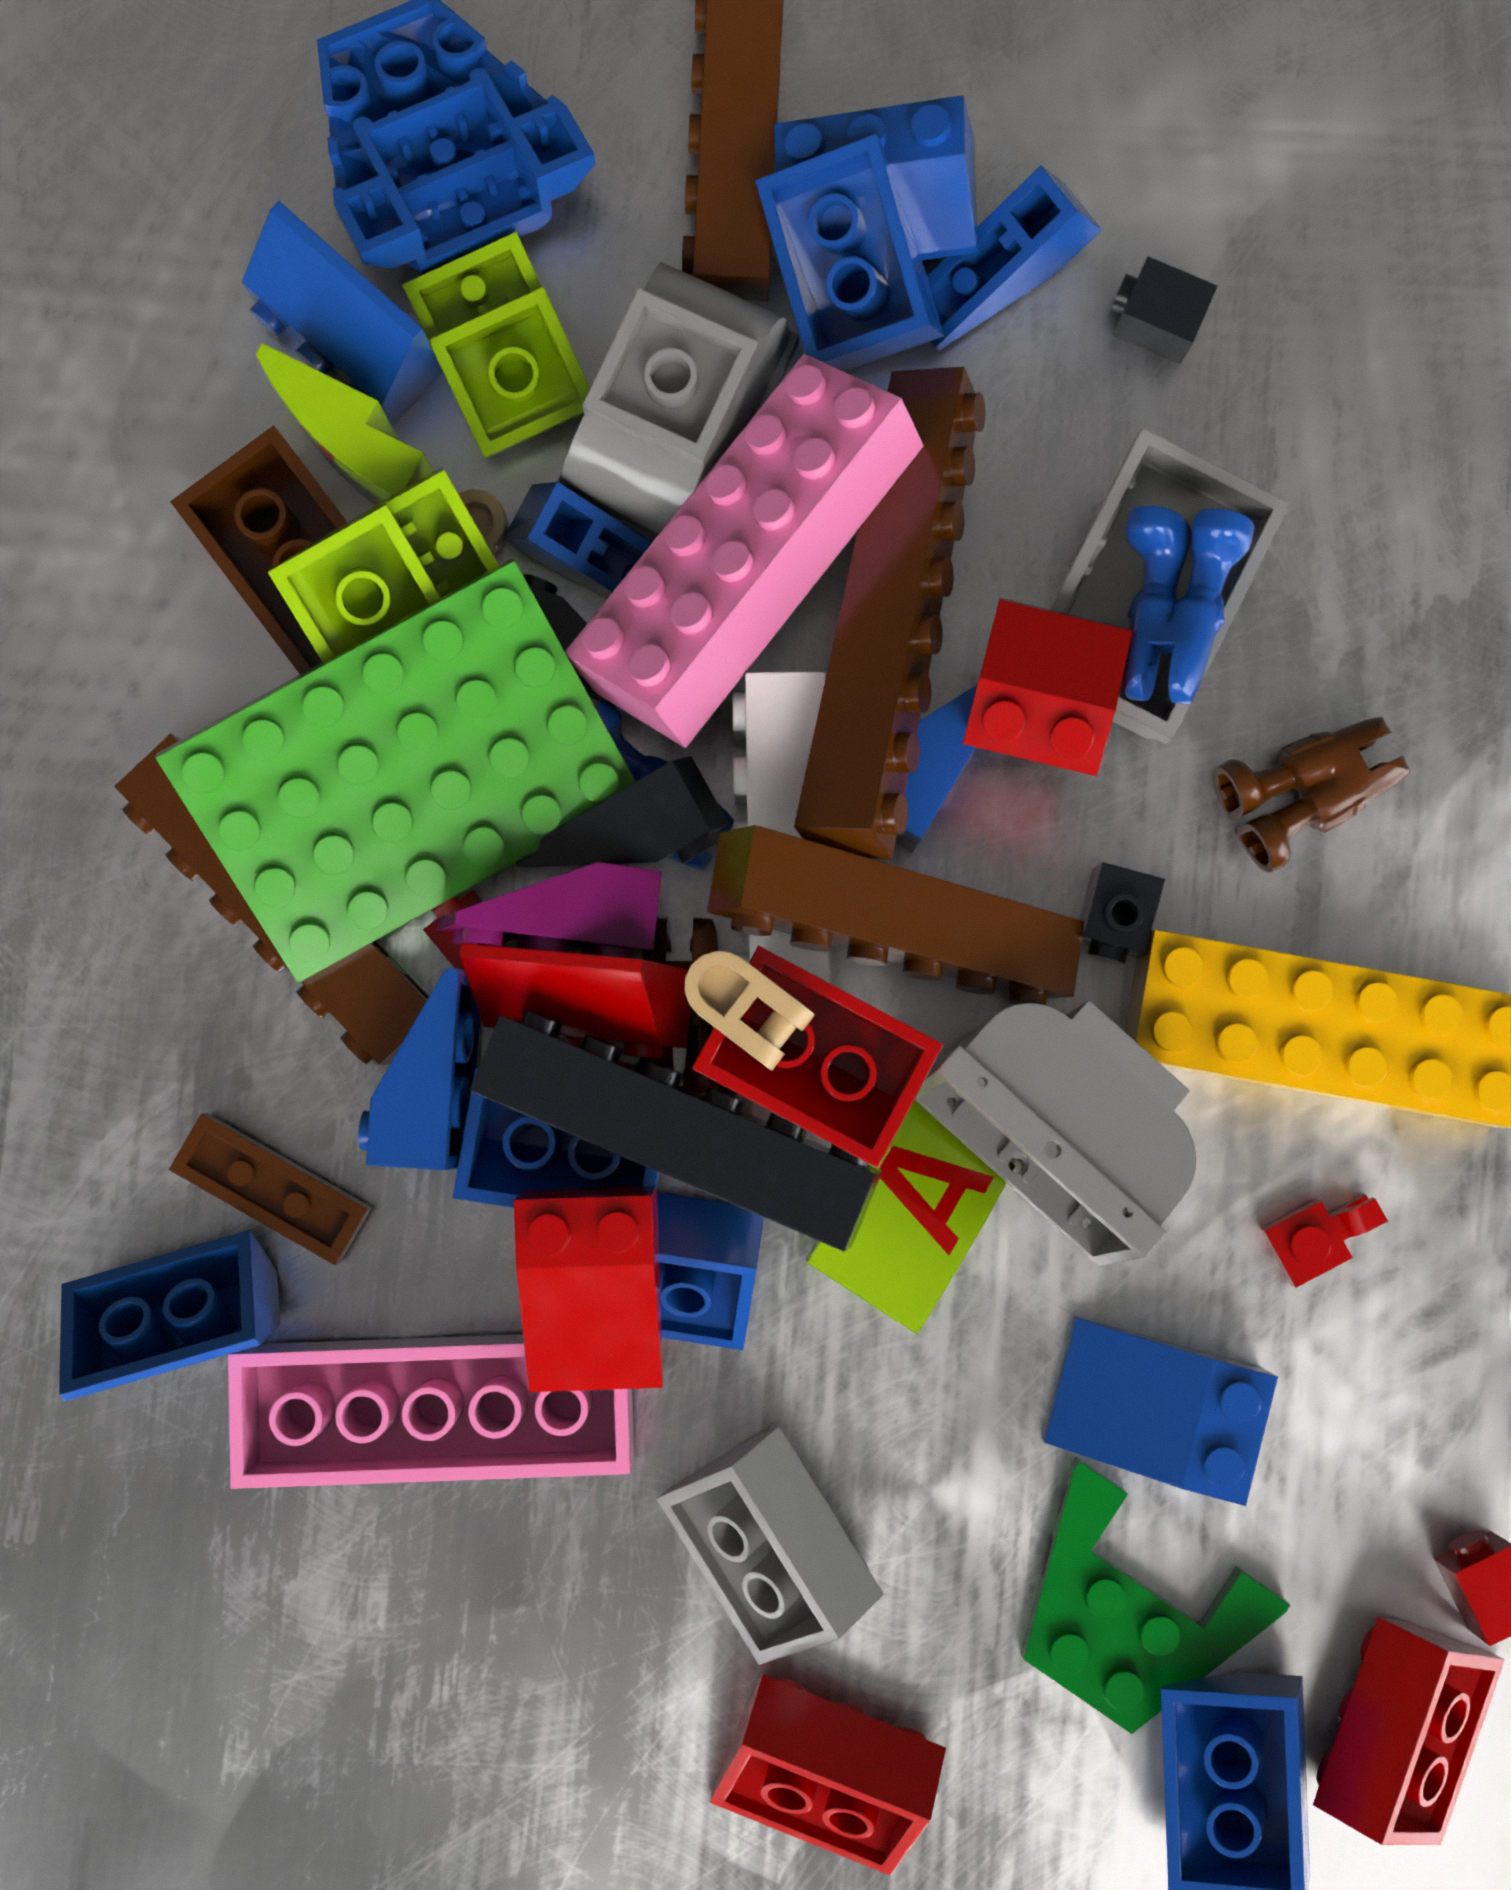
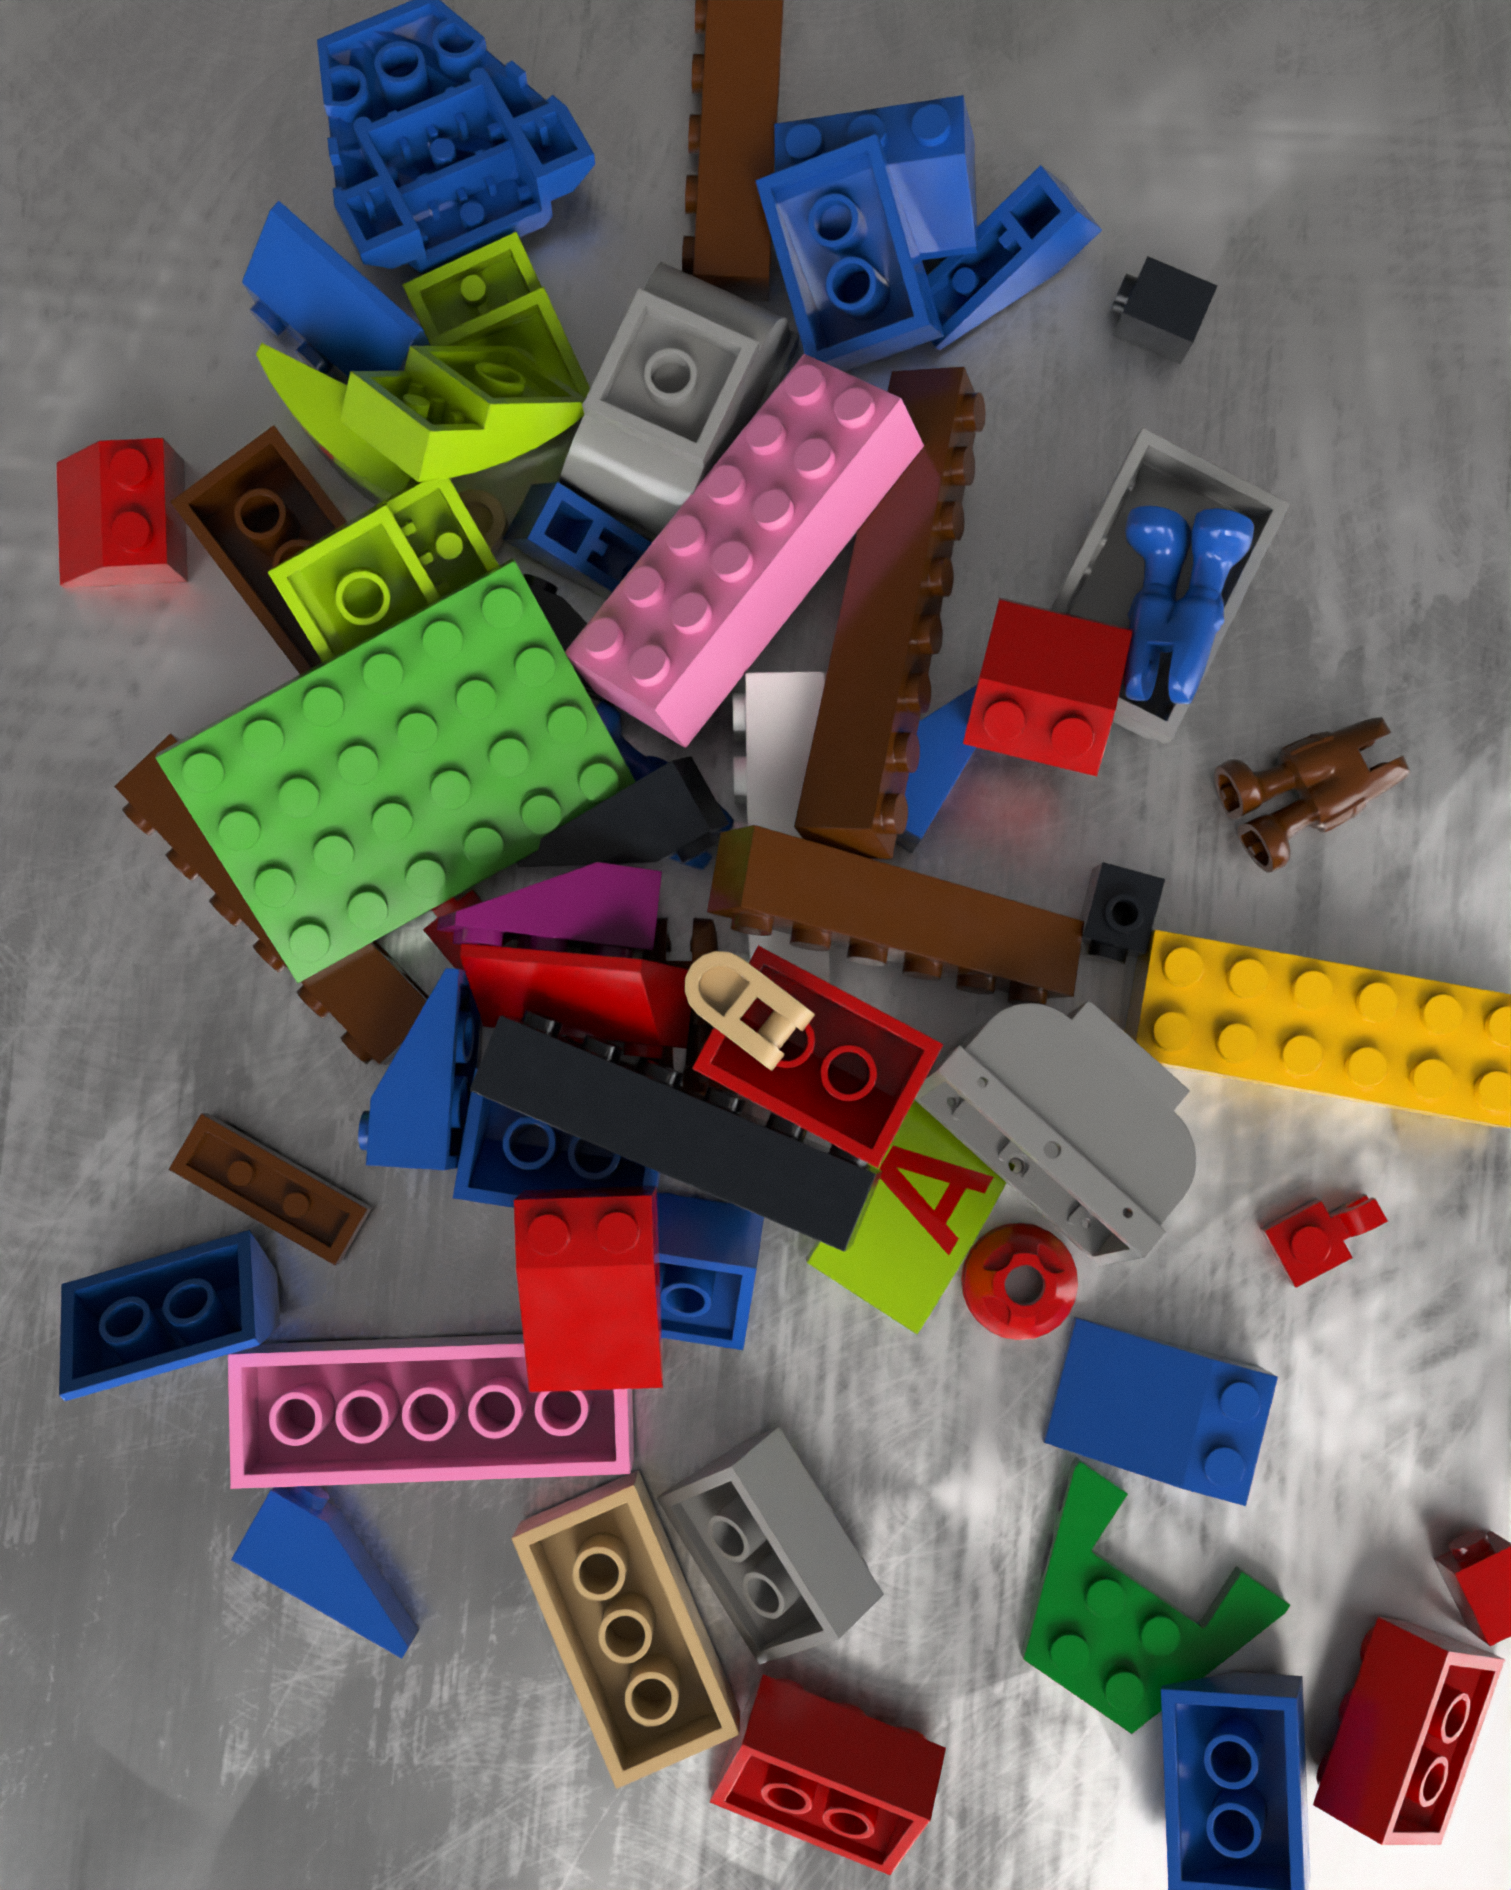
(119, 515): none -> red slope
(319, 1559): none -> blue slope
(458, 409): none -> lime slope
(627, 1629): none -> tan brick
(995, 1257): none -> red piece

